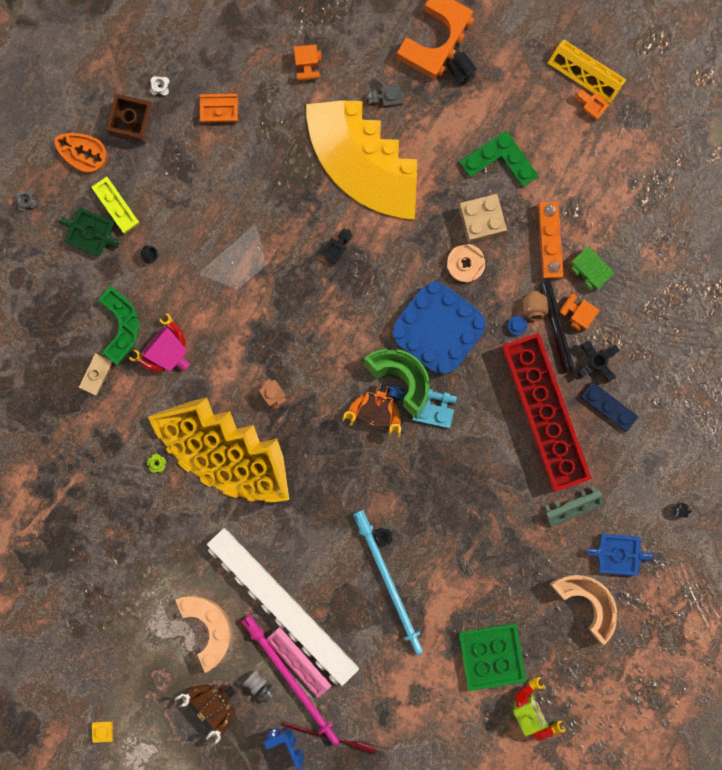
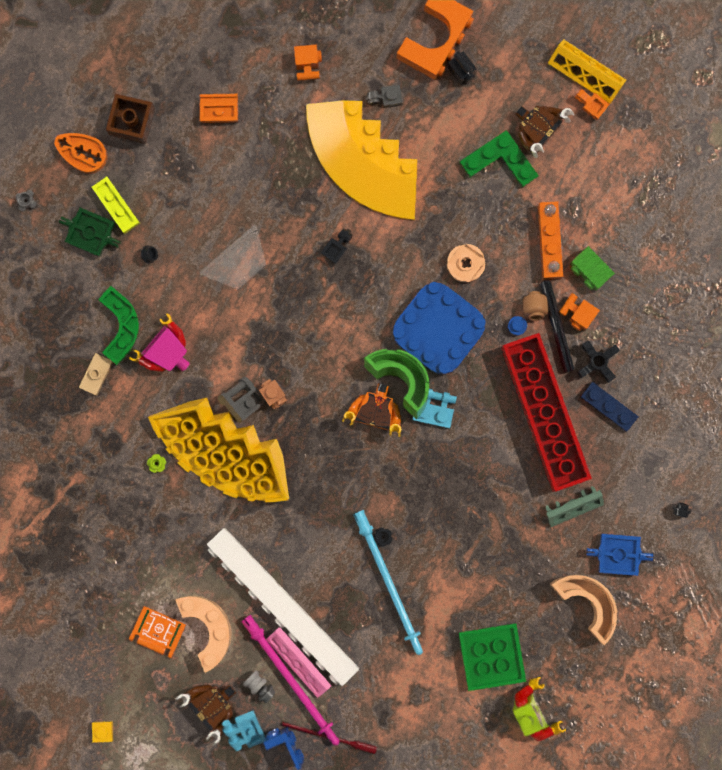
(155, 81): white plate -> none
(157, 631): none -> orange piece
(245, 405): none -> dark grey plate
(250, 729): none -> medium azure plate
(396, 392): blue plate -> none
(482, 218): tan brick -> none
(540, 125): none -> reddish brown torso

